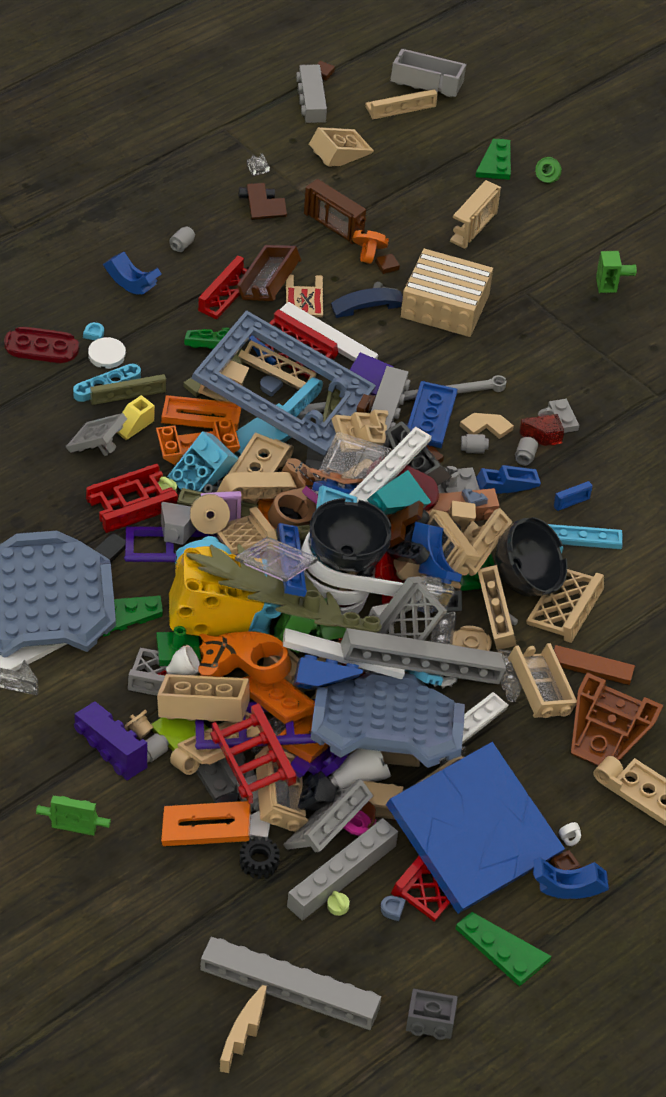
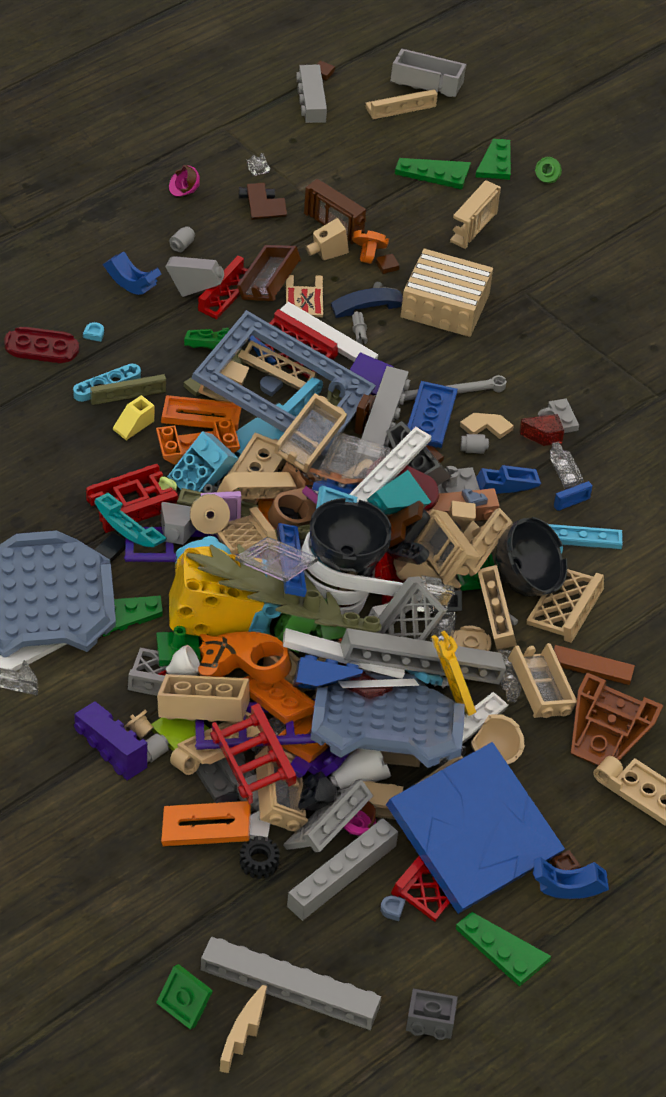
(73, 815): bright green plate -> none
(98, 434): light grey plate -> none
(106, 352): white tile -> none
(111, 511): none -> teal slope
(184, 181): none -> dark pink piece
(184, 996): none -> green tile
(194, 274): none -> light grey slope
(310, 432): none -> door
(329, 241): none -> tan torso
(338, 903): yellowish green tile -> none
(339, 146): tan slope -> none
(359, 327): none -> light grey axle
(363, 425): tan slope -> none
(369, 692): none -> clear red piece
(378, 683): none -> white sticker
(435, 171): none -> green wing
(436, 564): blue arch -> none
(453, 672): none -> yellow tile
(504, 734): none -> tan cylinder
(526, 450): light grey brick -> none
(565, 466): none -> clear hinge
(570, 831): white tile -> none
(610, 270): bright green brick -> none

